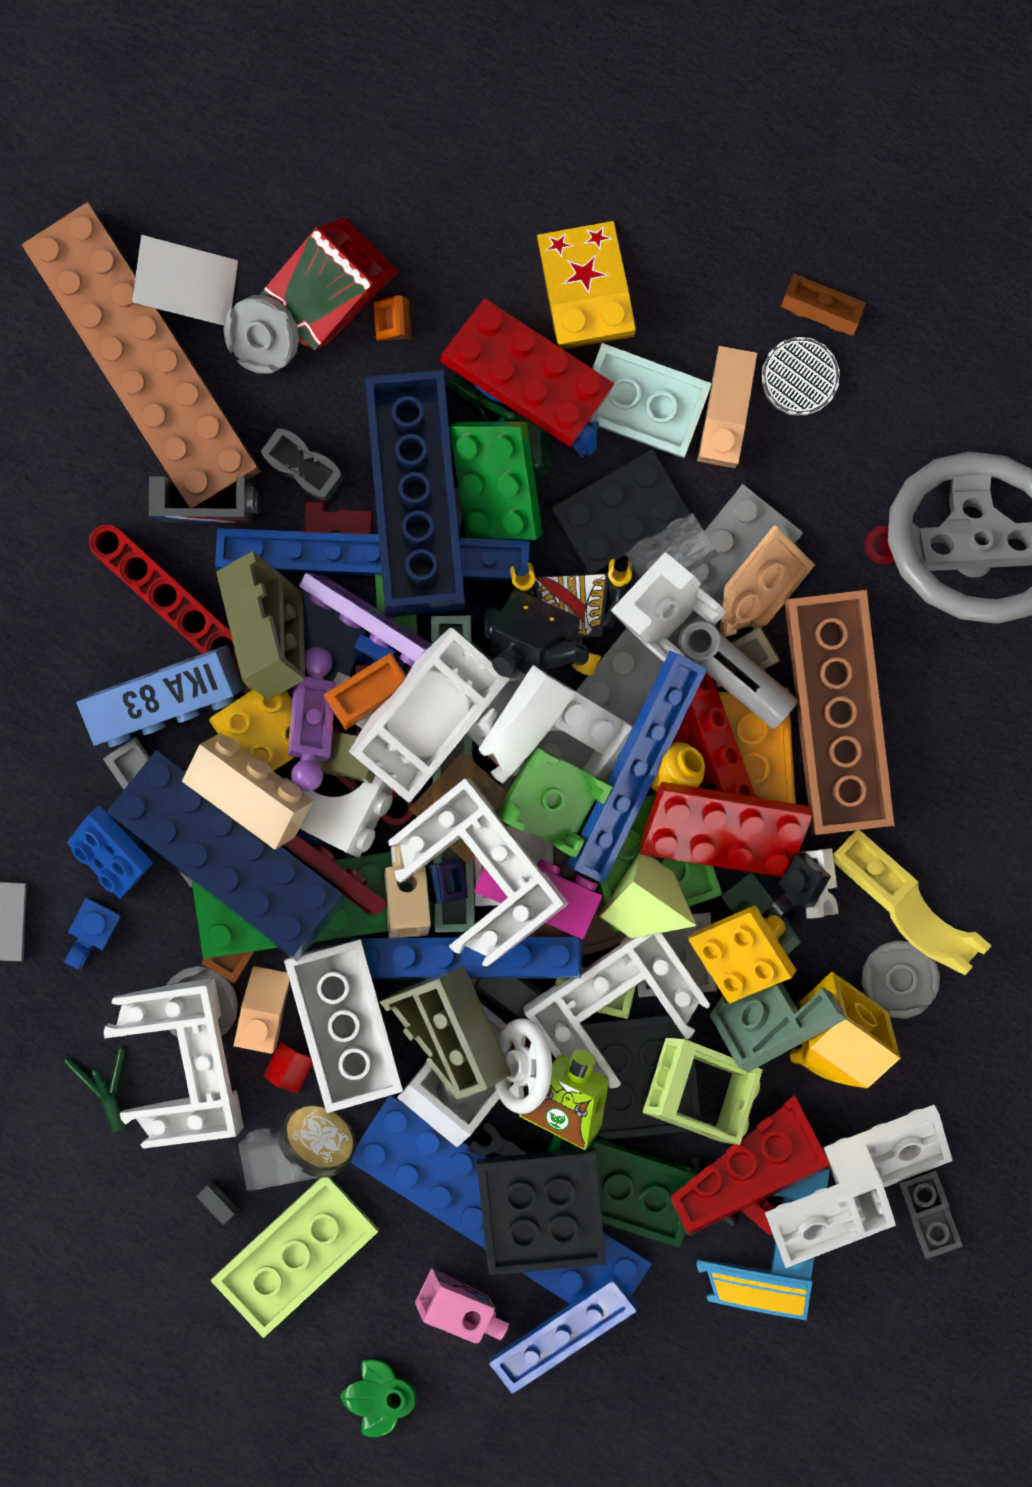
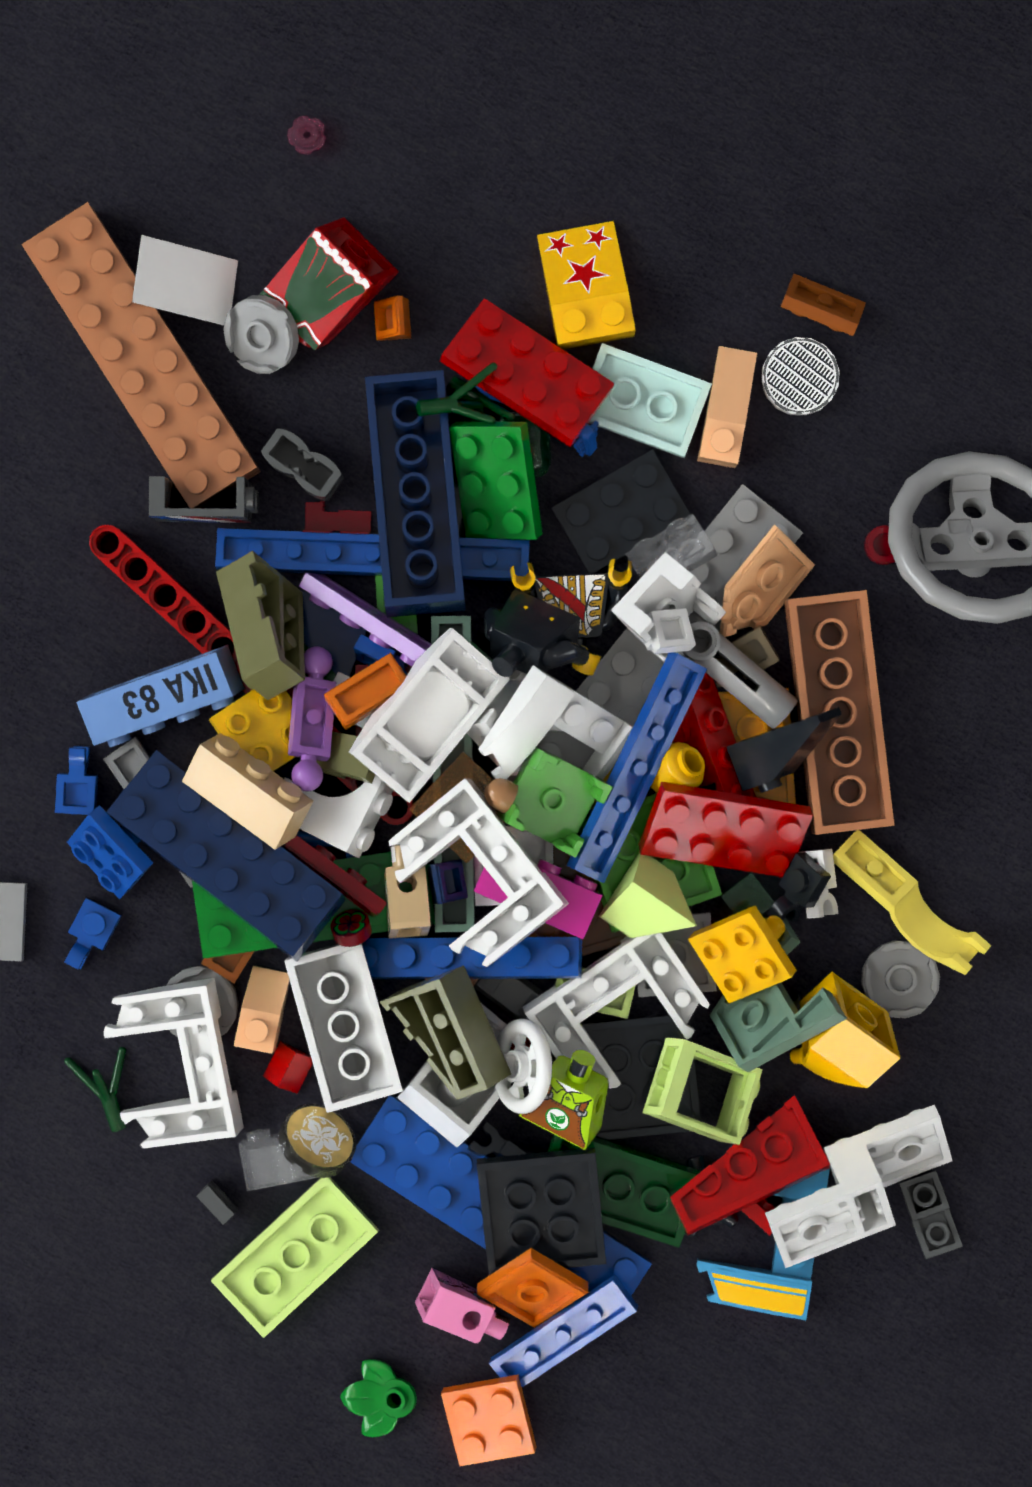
(76, 790): none -> blue plate
(306, 145): none -> clear pink plate
(351, 928): none -> dark red tile
(451, 403): none -> dark green plant
(488, 1420): none -> plate
(500, 794): none -> medium nougat hinge
(532, 1287): none -> orange tile
(670, 631): none -> white tile
(778, 752): none -> black slope

